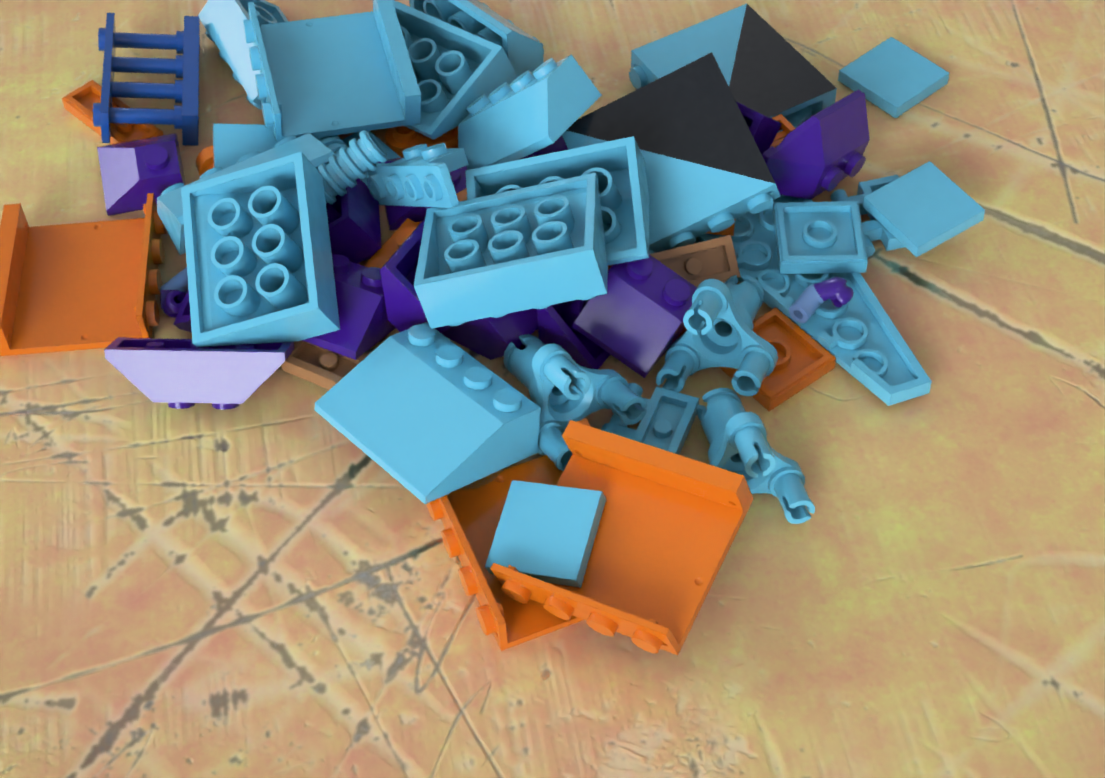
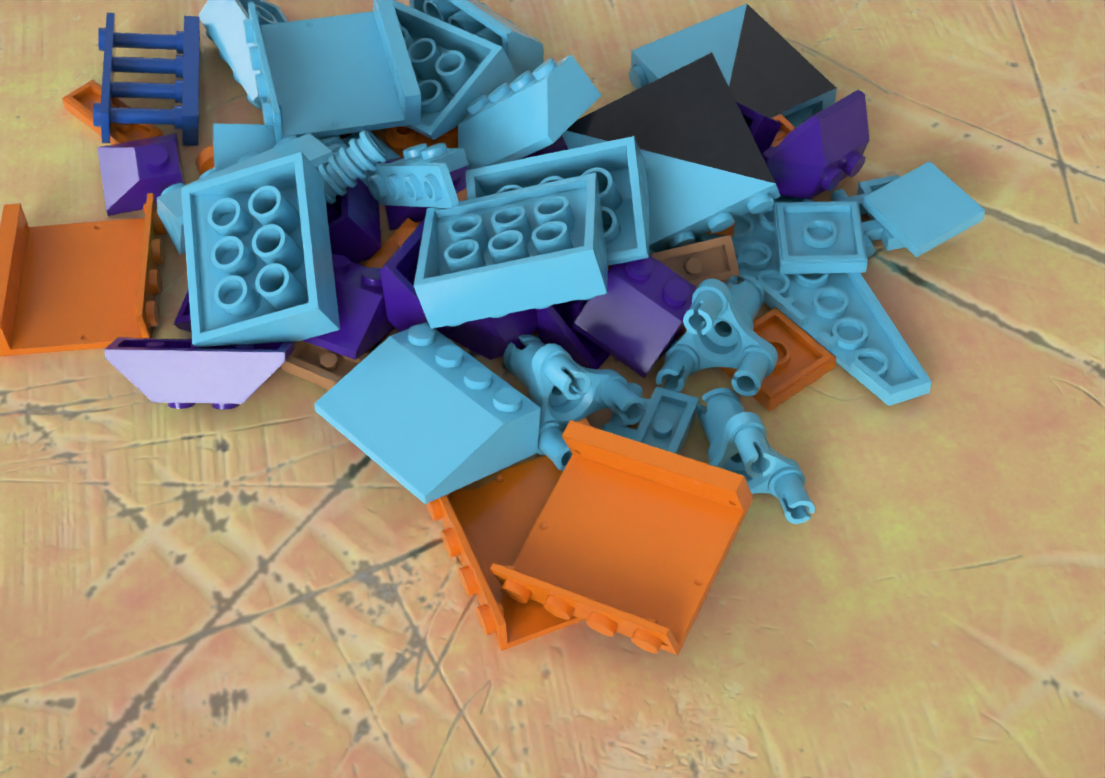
(173, 293): arm -> none
(547, 531): medium azure tile -> none
(815, 294): arm -> none
(893, 77): medium azure tile -> none

